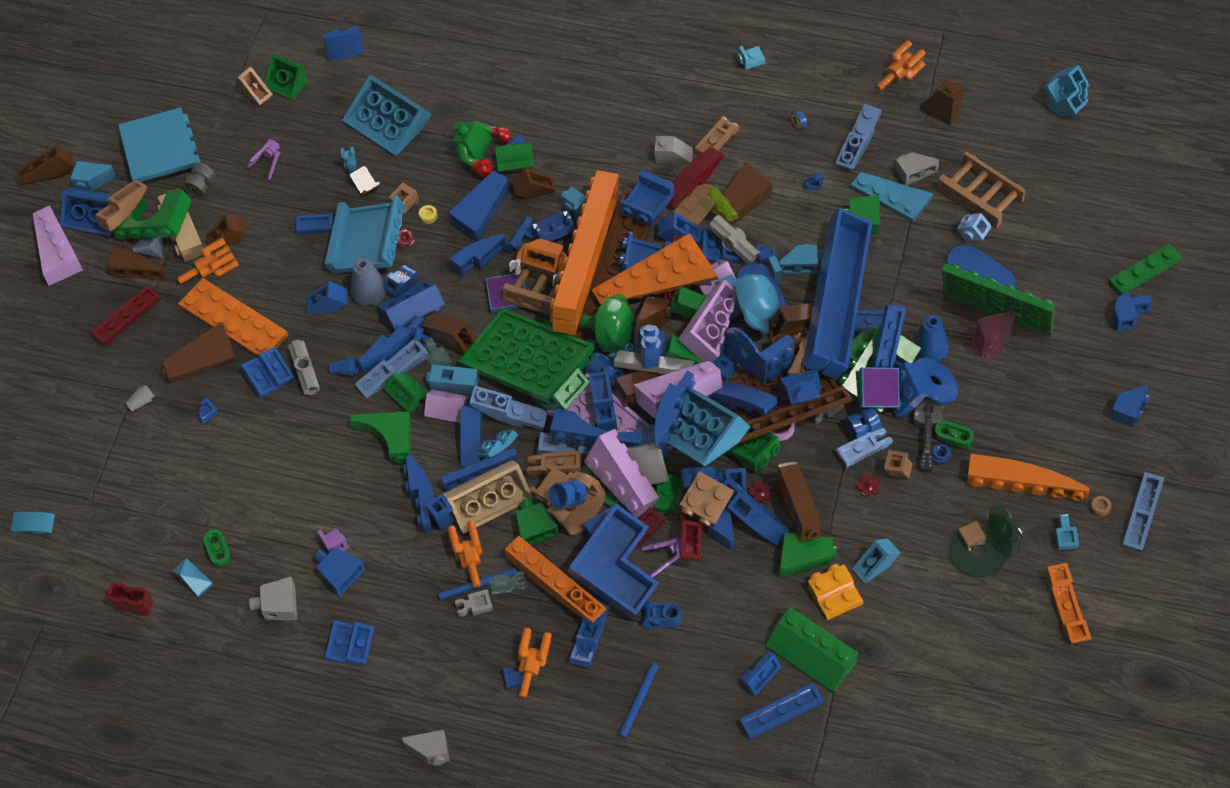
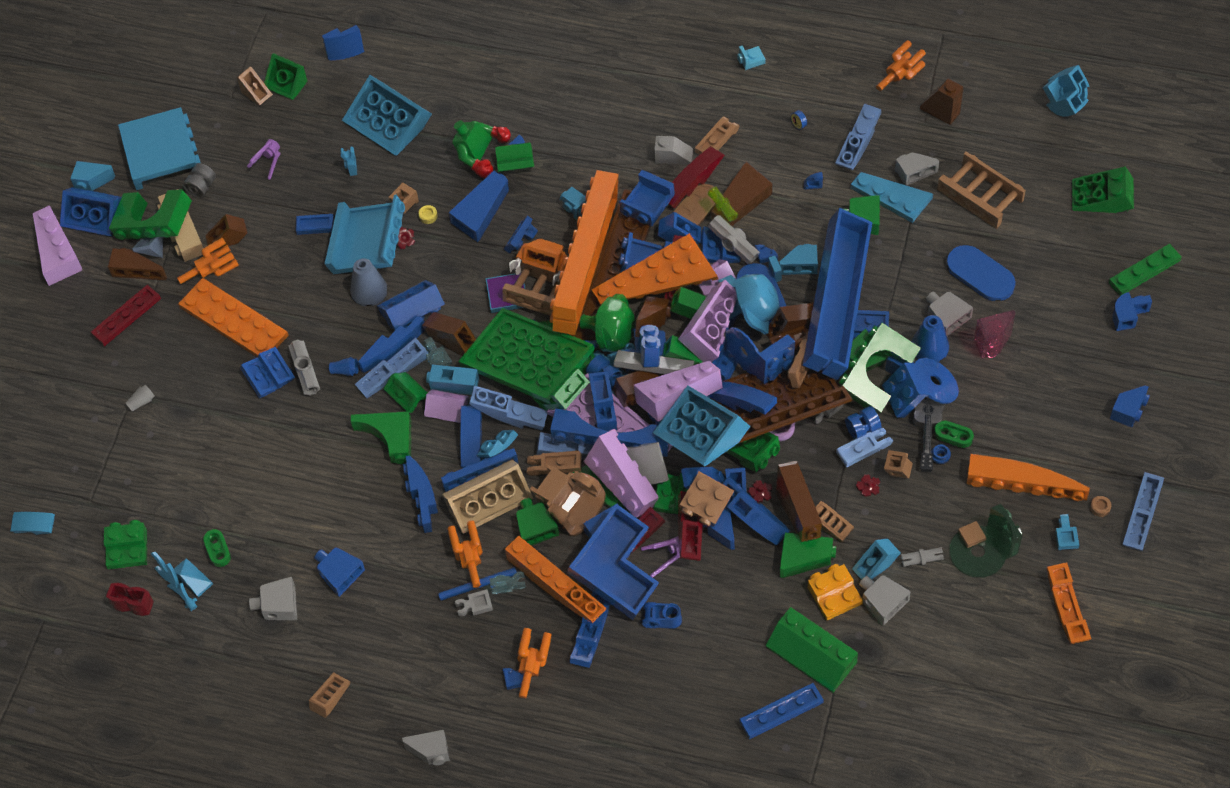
(48, 165): reddish brown slope -> none
(121, 205): medium nougat slope -> none
(125, 545): none -> green plate
(169, 575): none -> dark azure piece
(201, 355): reddish brown slope -> none
(207, 410): blue tile -> none
(323, 706): none -> medium nougat slope
(326, 299): blue slope -> none
(333, 540): medium lavender panel -> none
(349, 643): blue slope -> none
(363, 180): bracket -> none
(402, 279): blue leg -> none
(418, 333): blue hand -> none
(440, 511): blue leg -> none
(477, 254): blue slope -> none
(533, 184): reddish brown slope -> none
(554, 226): blue hinge -> none
(567, 494): blue wheel -> none
(638, 700): blue bar -> none
(667, 414): blue slope -> none
(761, 674): blue hinge -> none
(802, 386): blue torso -> none
(829, 512): none -> medium nougat slope
(879, 387): dark purple tile -> none
(883, 597): none -> light grey torso
(889, 336): blue plate -> none
(922, 556): none -> light grey pin
(950, 309): none -> light grey torso
(974, 227): light blue brick -> none
(998, 298): green plate -> none
(1104, 192): none -> green slope

